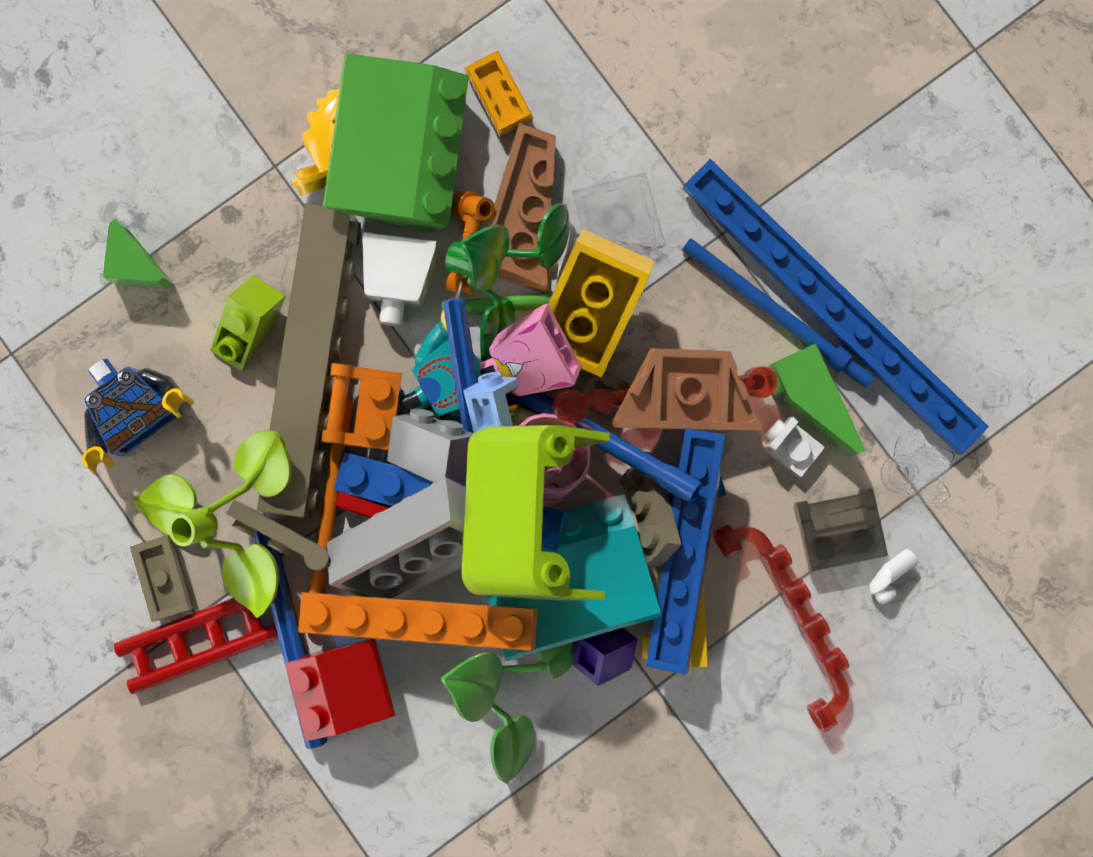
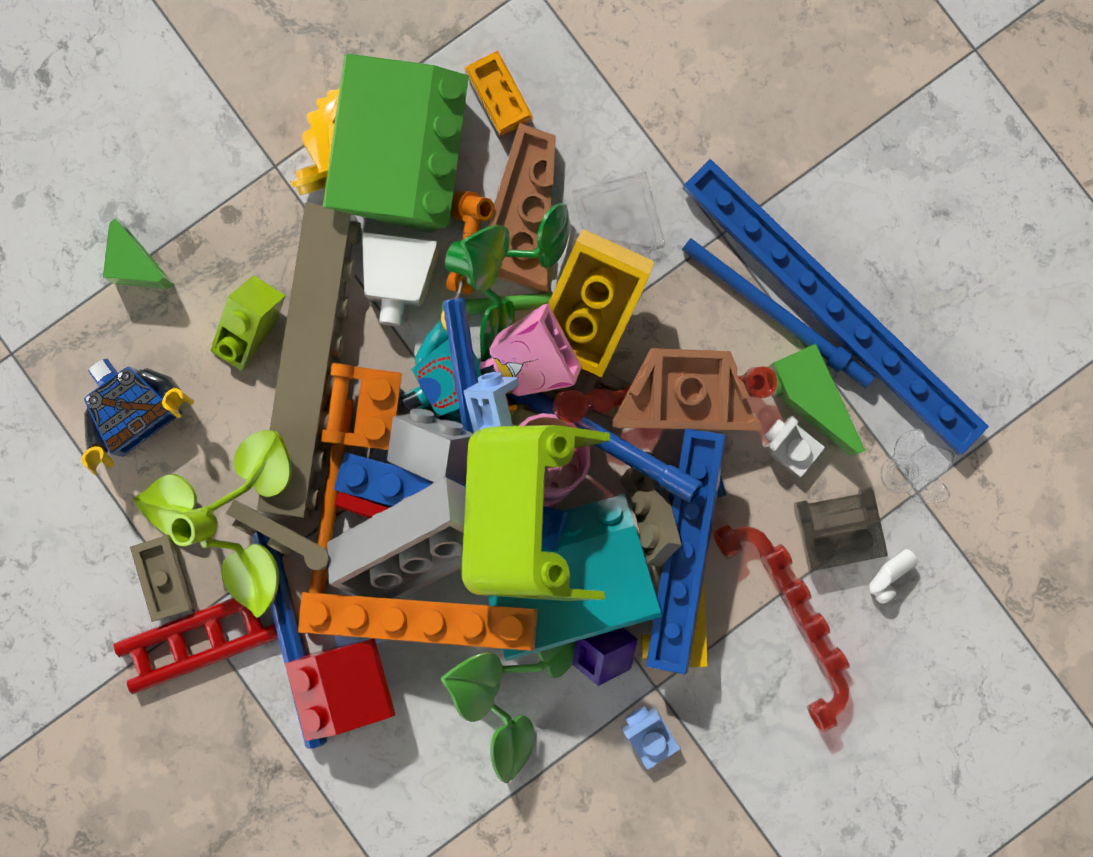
(649, 736): none -> light blue bracket

